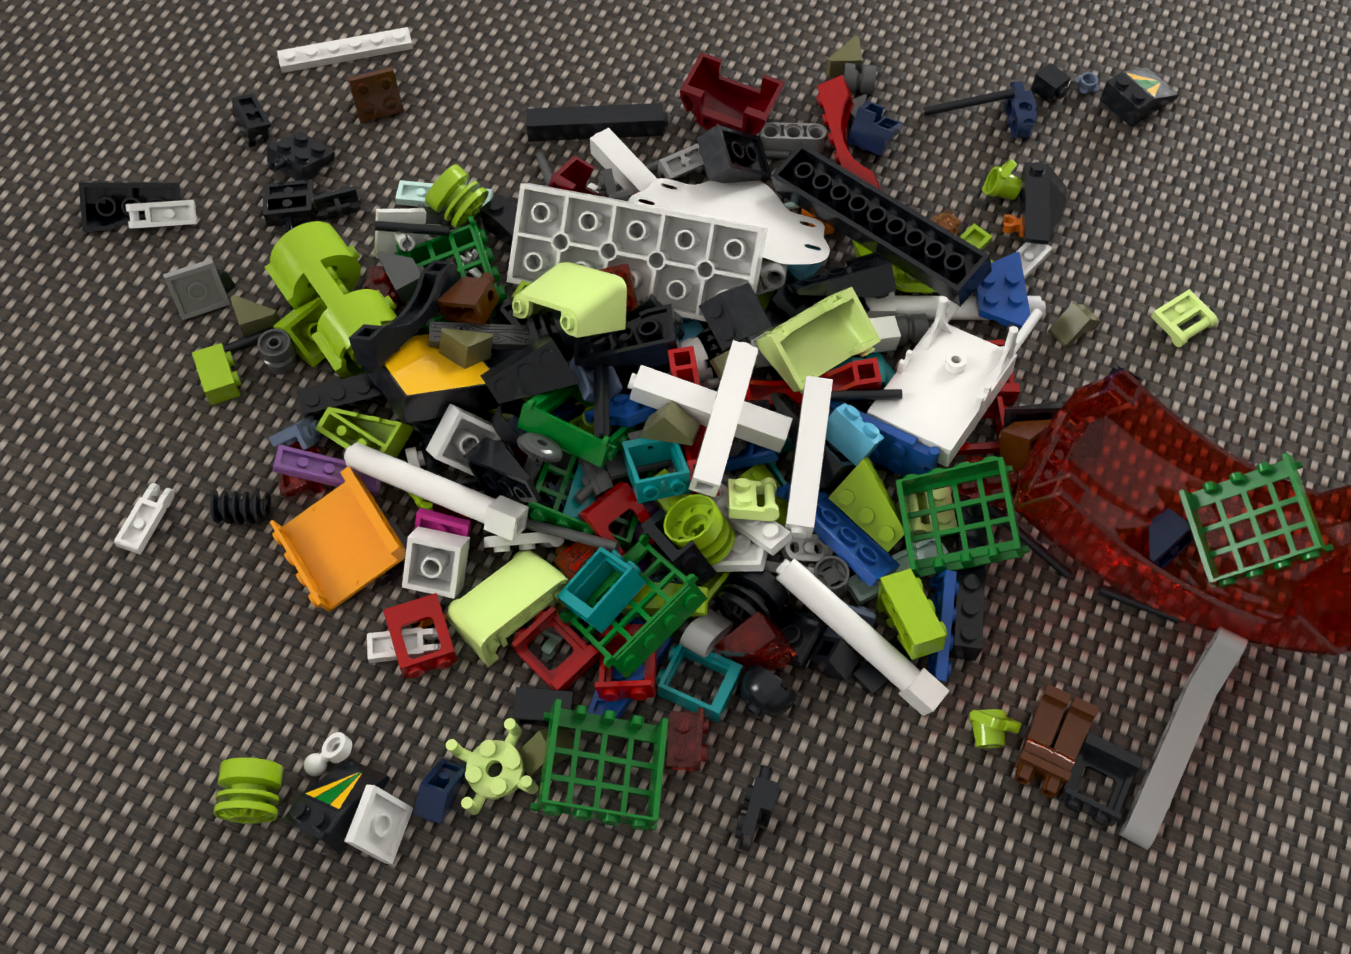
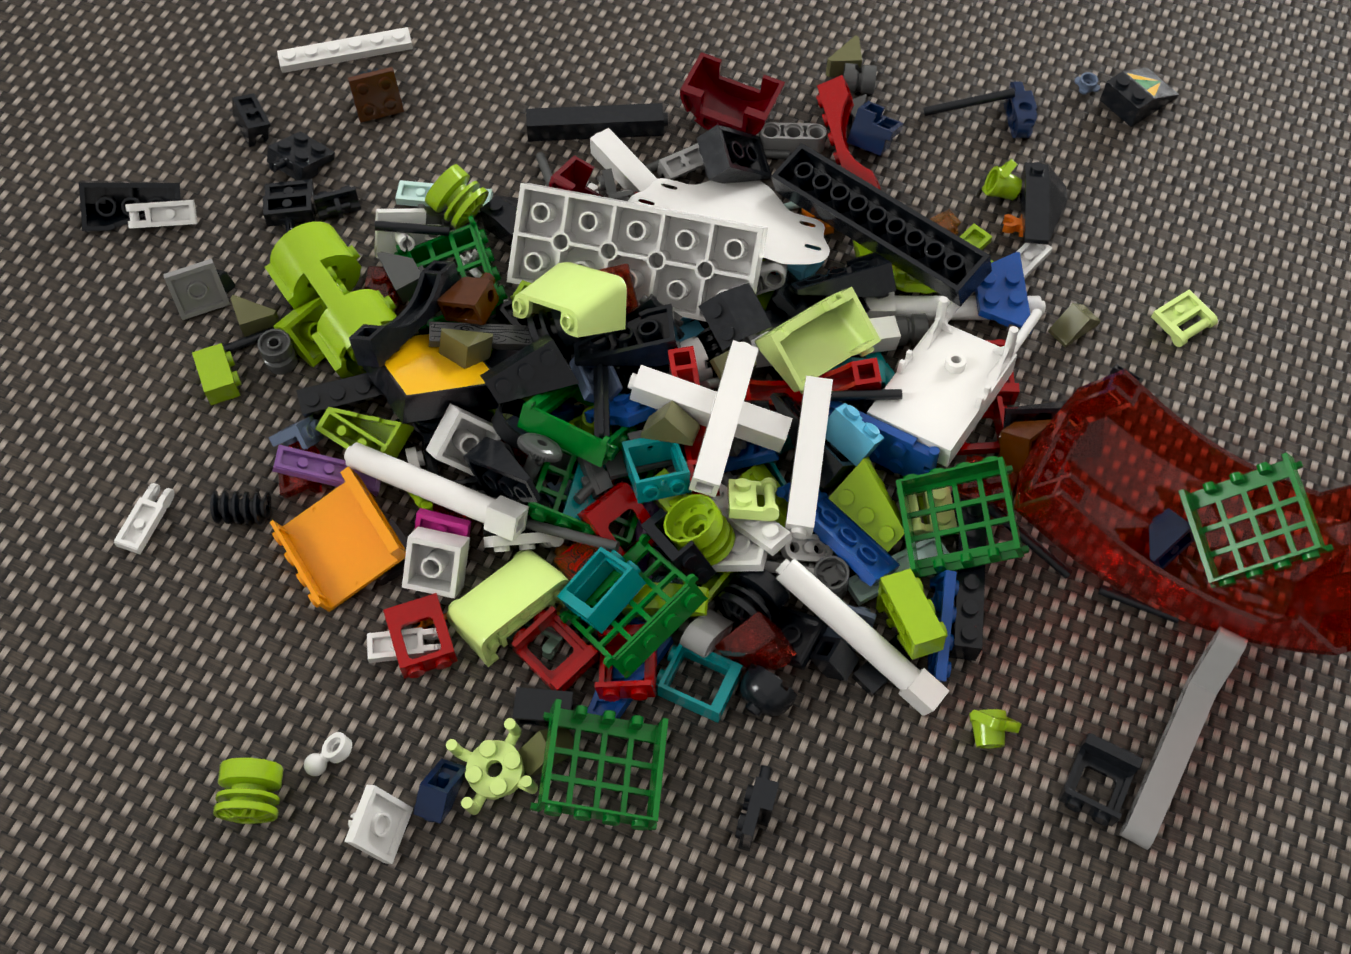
(329, 806): black slope -> none
(685, 740): clear red bracket -> none
(1050, 83): black brick -> none
(1055, 762): reddish brown hips -> none

